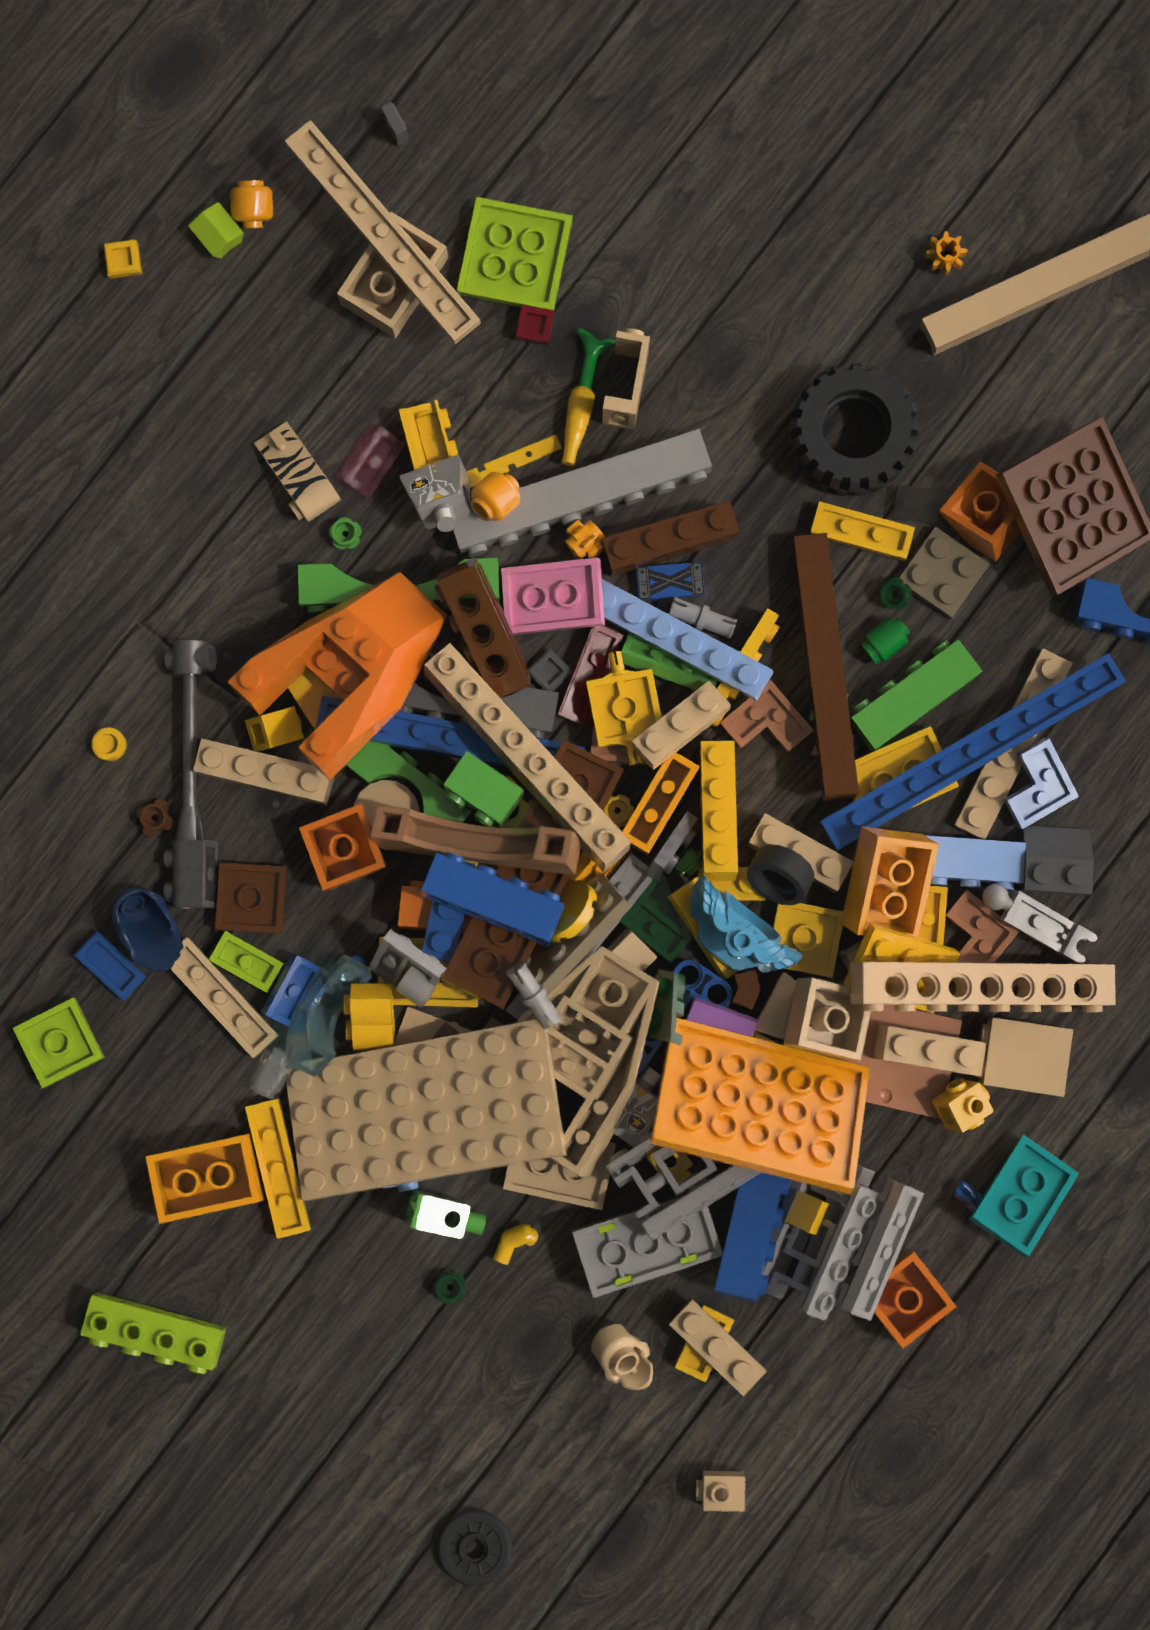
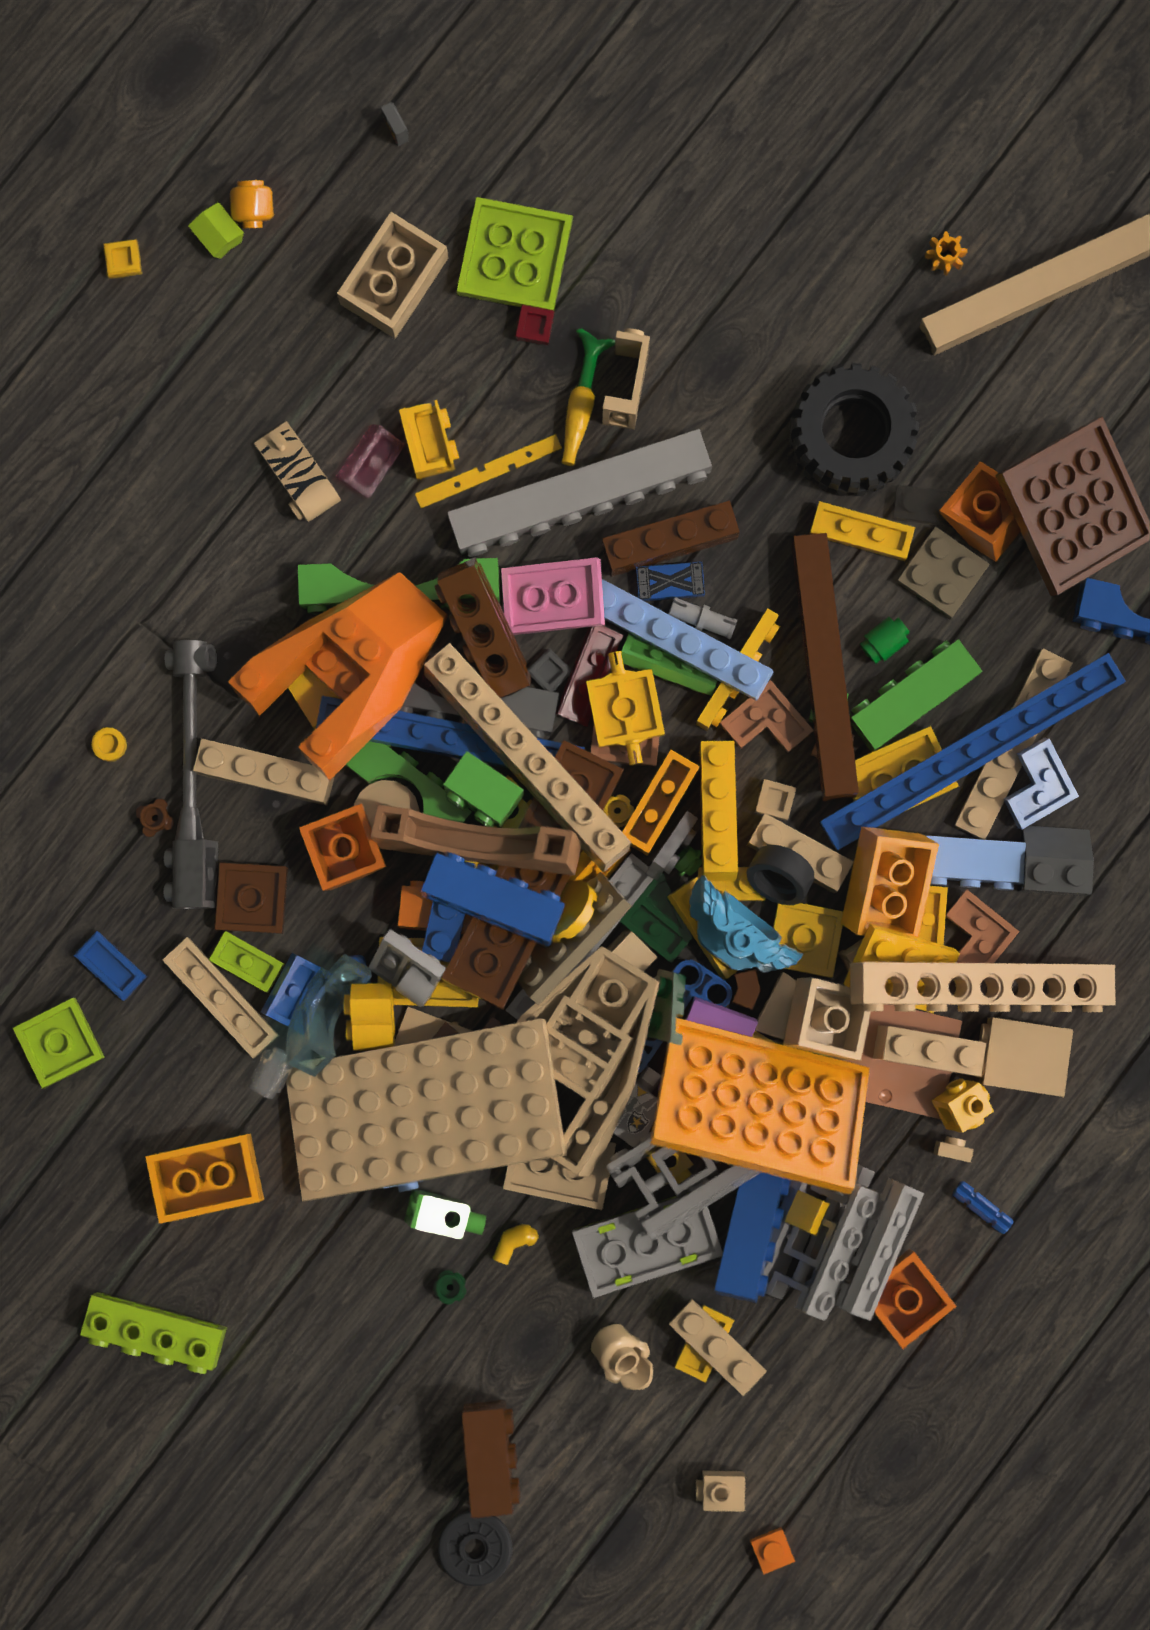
(146, 929): dark blue hair -> none
(274, 729): yellow brick -> none
(278, 1168): yellow plate -> none
(339, 527): bright green plate -> none
(382, 232): tan plate -> none
(439, 493): light grey torso -> none
(490, 1458): none -> reddish brown brick
(495, 496): light orange head -> none
(533, 995): light grey pin -> none
(584, 539): light orange gear -> none
(681, 725): tan plate -> none
(772, 1550): none -> orange plate
(775, 799): none -> tan plate
(904, 593): dark green plate -> none
(954, 1149): none -> tan plate
(1023, 1196): teal plate -> none
(1038, 922): light grey plate -> none

